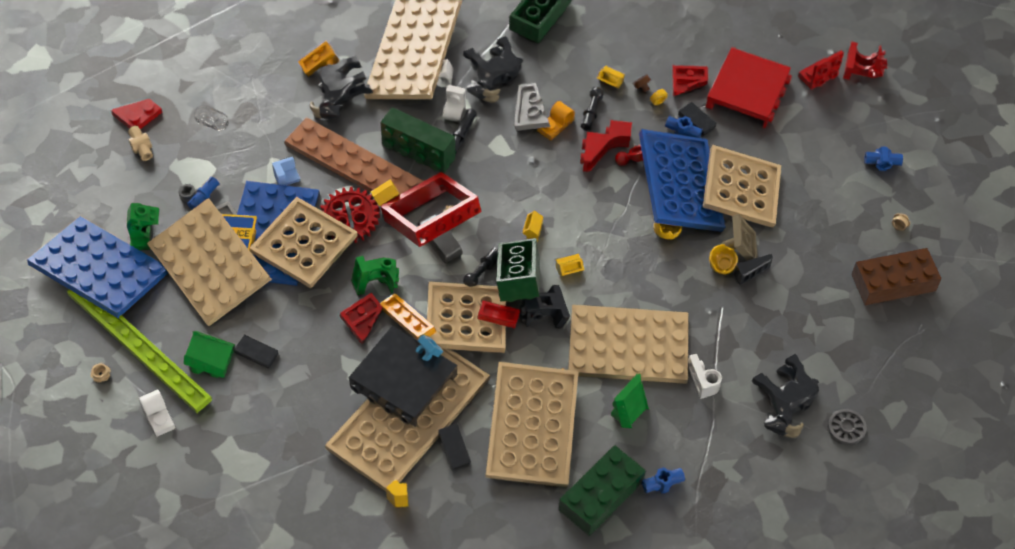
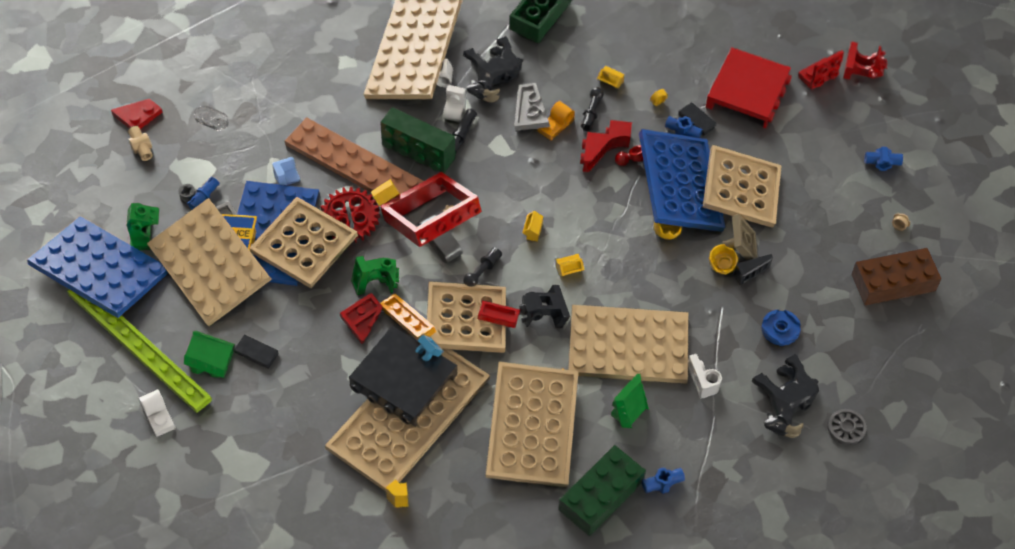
(100, 368): tan plate -> none
(317, 58): light orange plate -> none
(338, 87): black animal -> none
(454, 446): black tile -> none
(518, 270): dark green brick -> none
(642, 82): reddish brown tile -> none
(688, 78): red wing -> none
(784, 320): none -> blue plate

